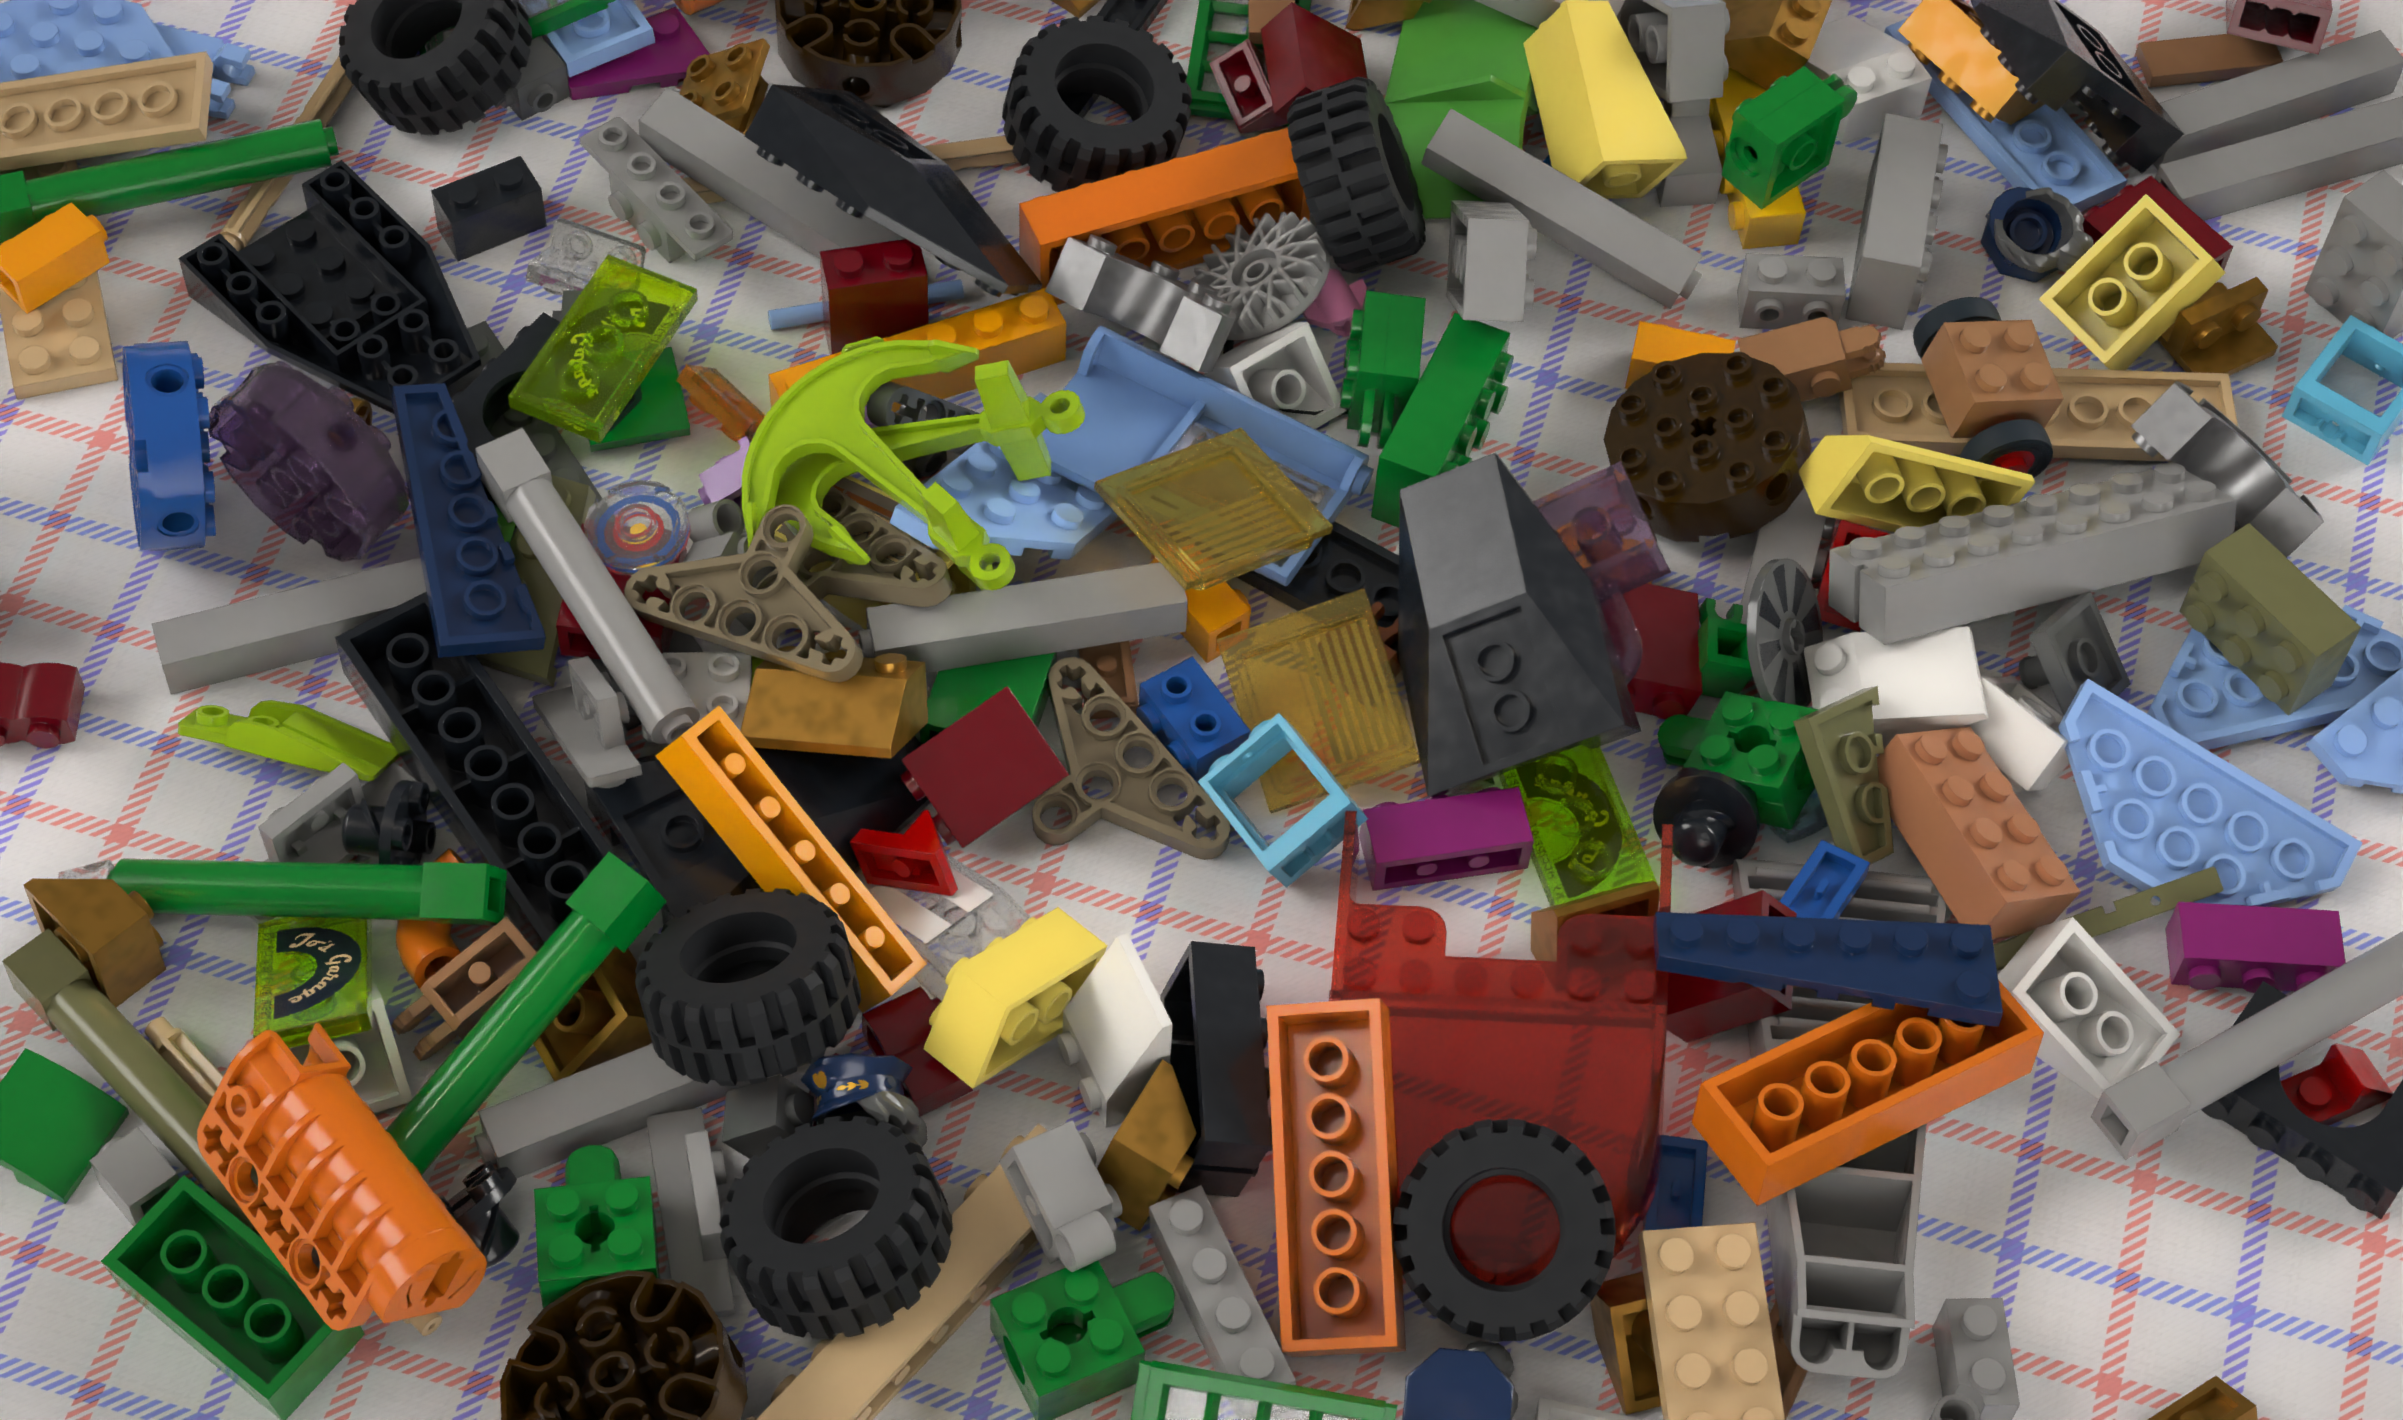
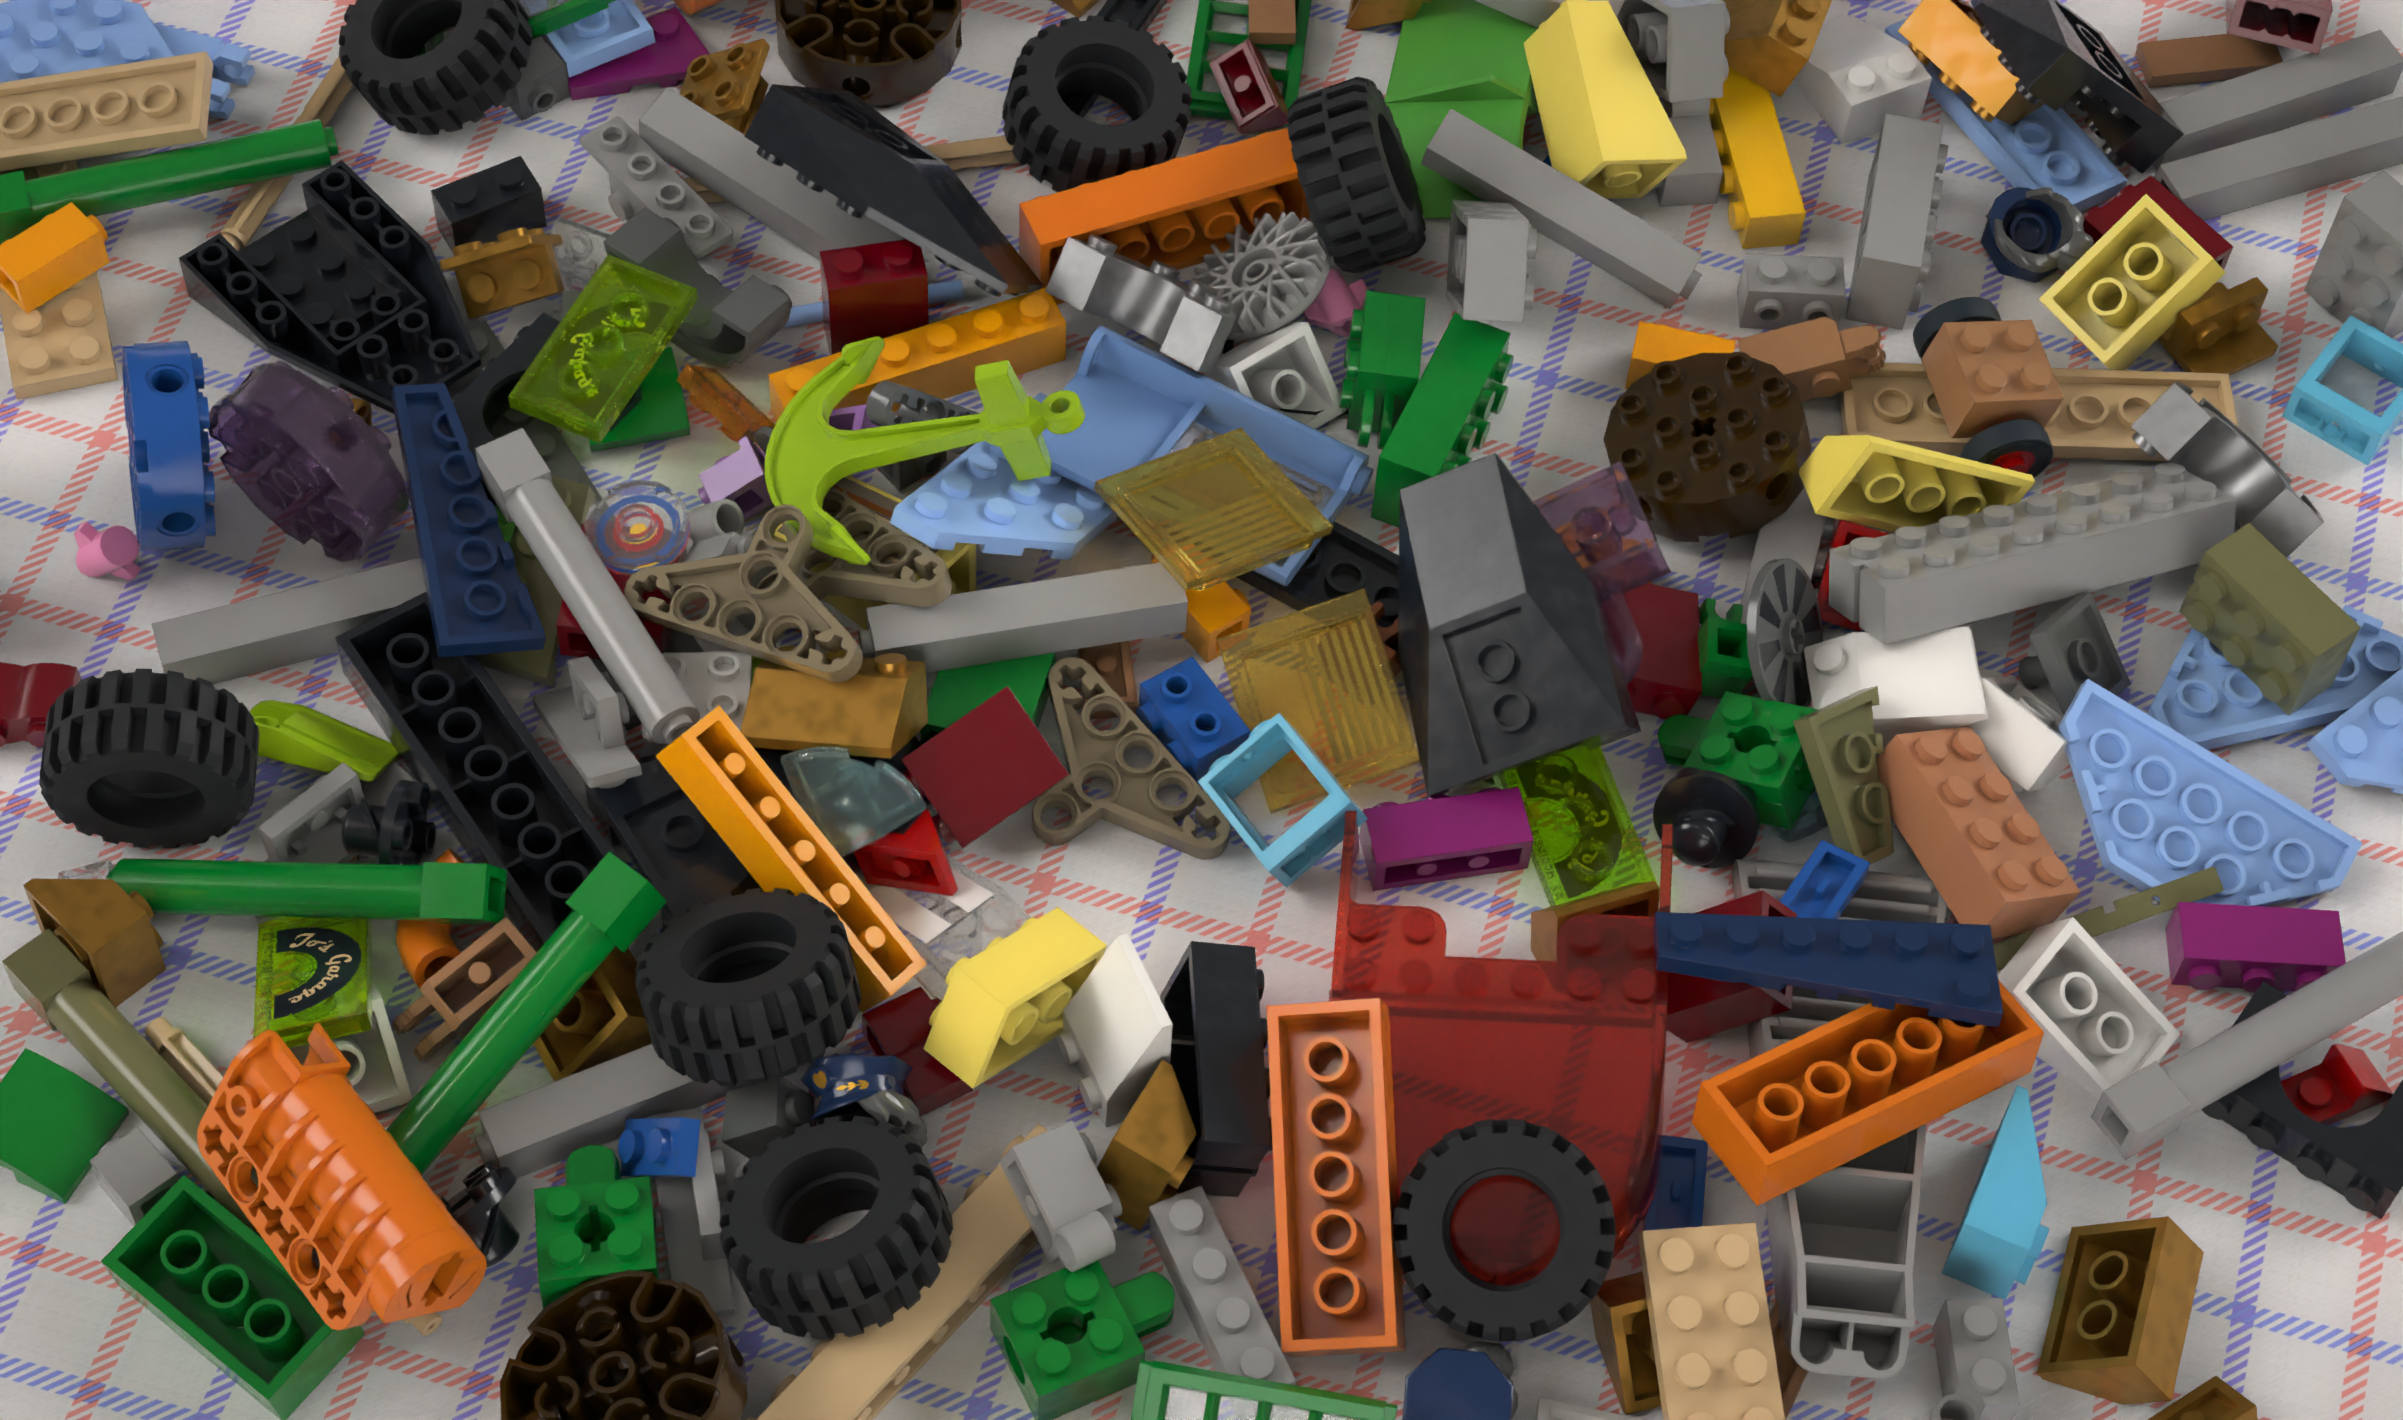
(107, 551): none -> bright pink piece
(149, 758): none -> black tyre
(506, 272): none -> pearl gold bracket
(659, 1147): none -> blue plate
(723, 322): none -> dark grey brick
(828, 416): lime piece -> none
(848, 797): none -> clear light blue brick
(1307, 55): dark red brick -> none
(1785, 134): green brick -> none
(2003, 1217): none -> medium azure slope
(2122, 1310): none -> pearl gold slope

